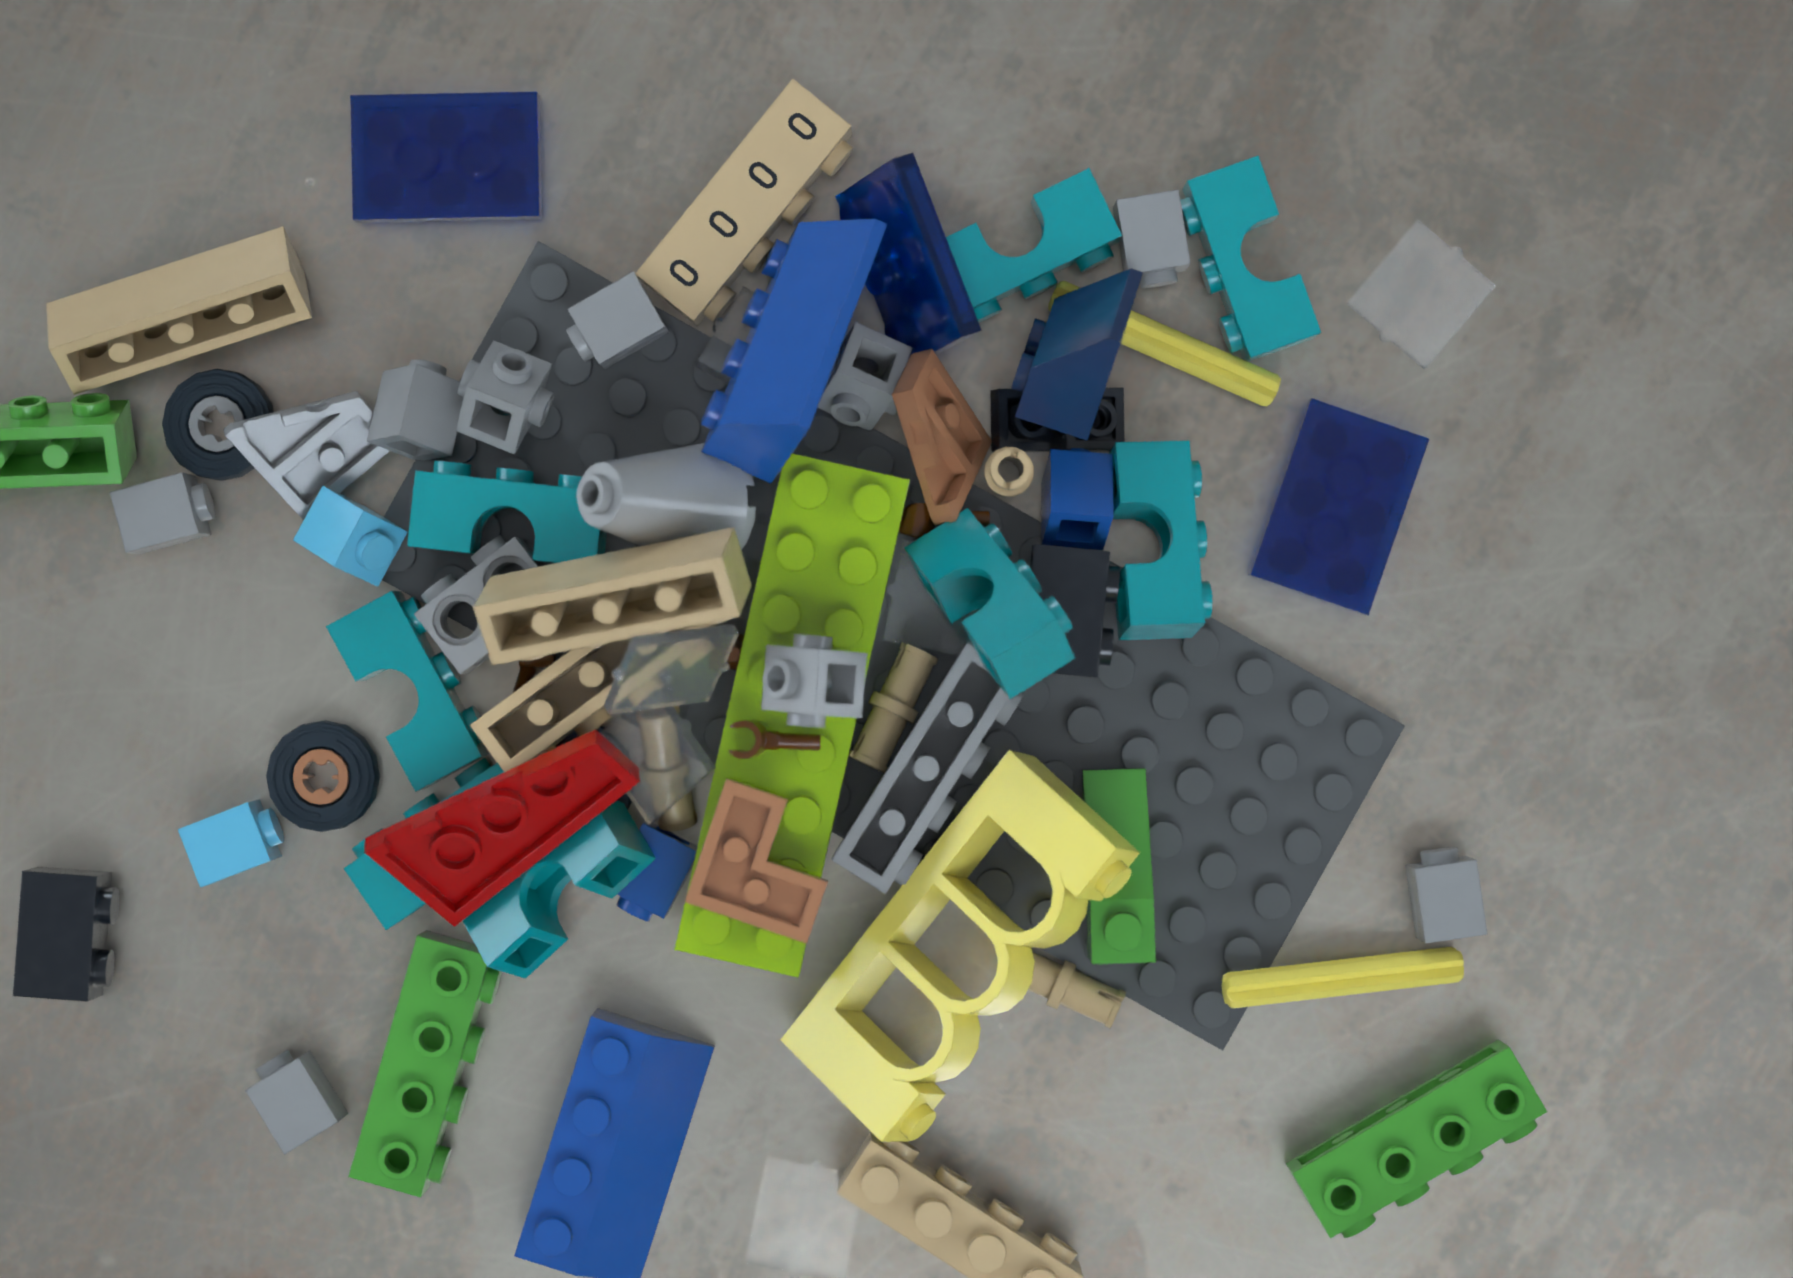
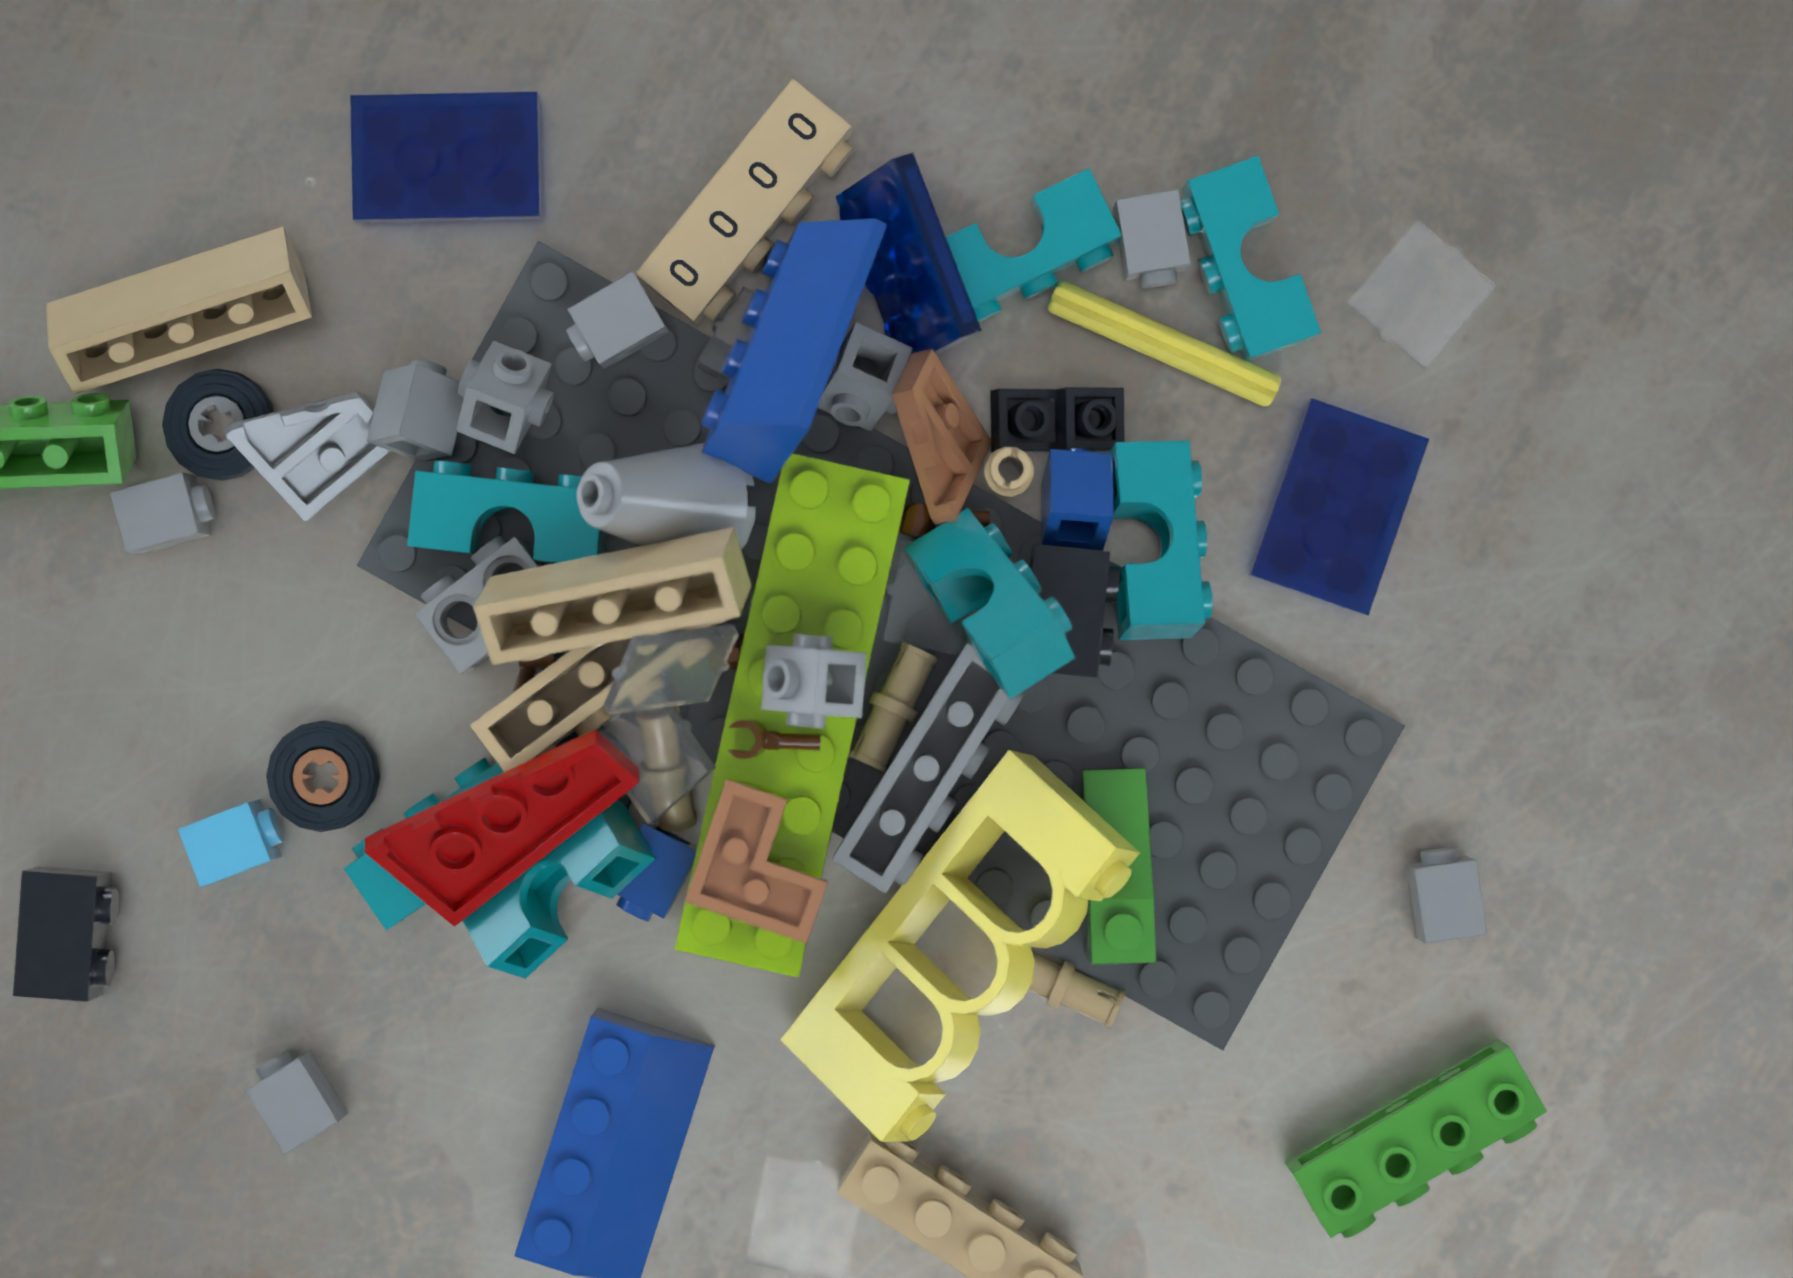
(350, 536): medium azure brick -> none
(391, 637): teal arch -> none
(423, 1065): bright green brick -> none
(1074, 354): dark blue slope -> none
(1342, 977): light yellow axle -> none

